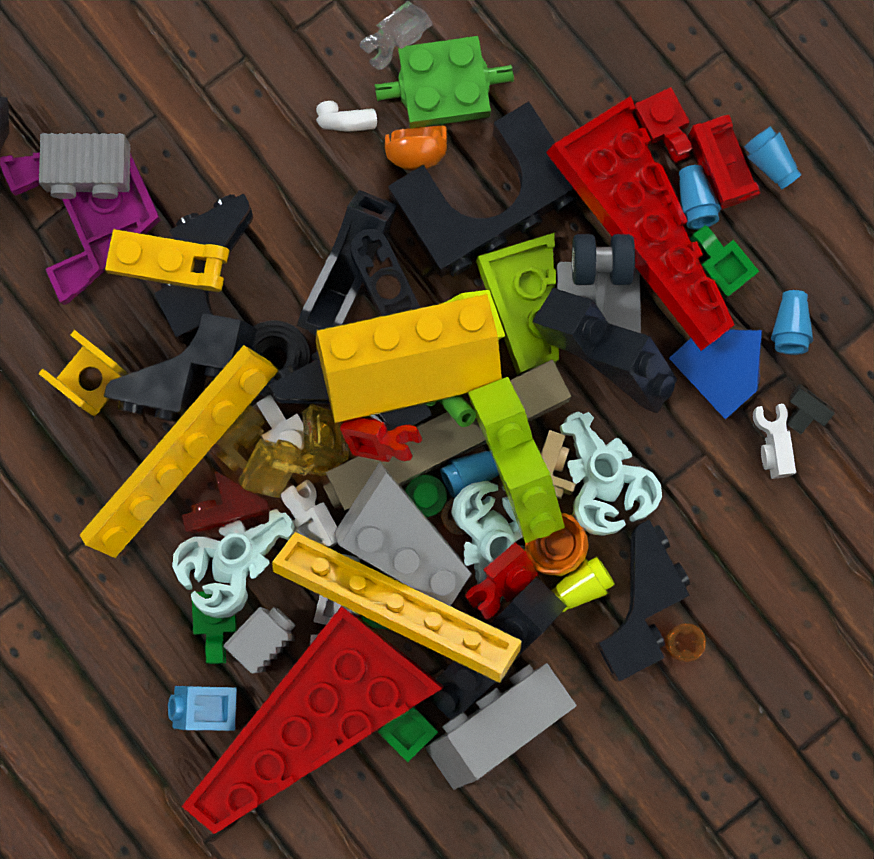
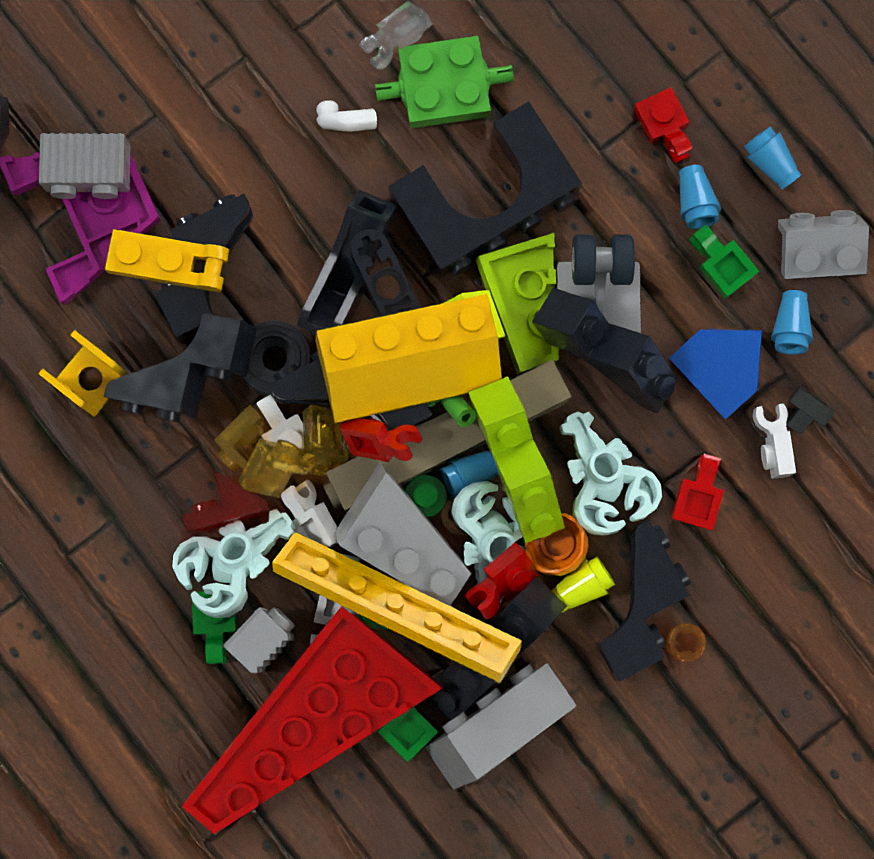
(179, 452): yellow plate -> none
(203, 708): dark azure bracket -> none
(416, 147): orange hair -> none
(554, 457): tan bracket -> none
(632, 195): red wing -> none
(697, 499): none -> red plate
(723, 161): red hinge -> none
(823, 245): none -> light grey bracket

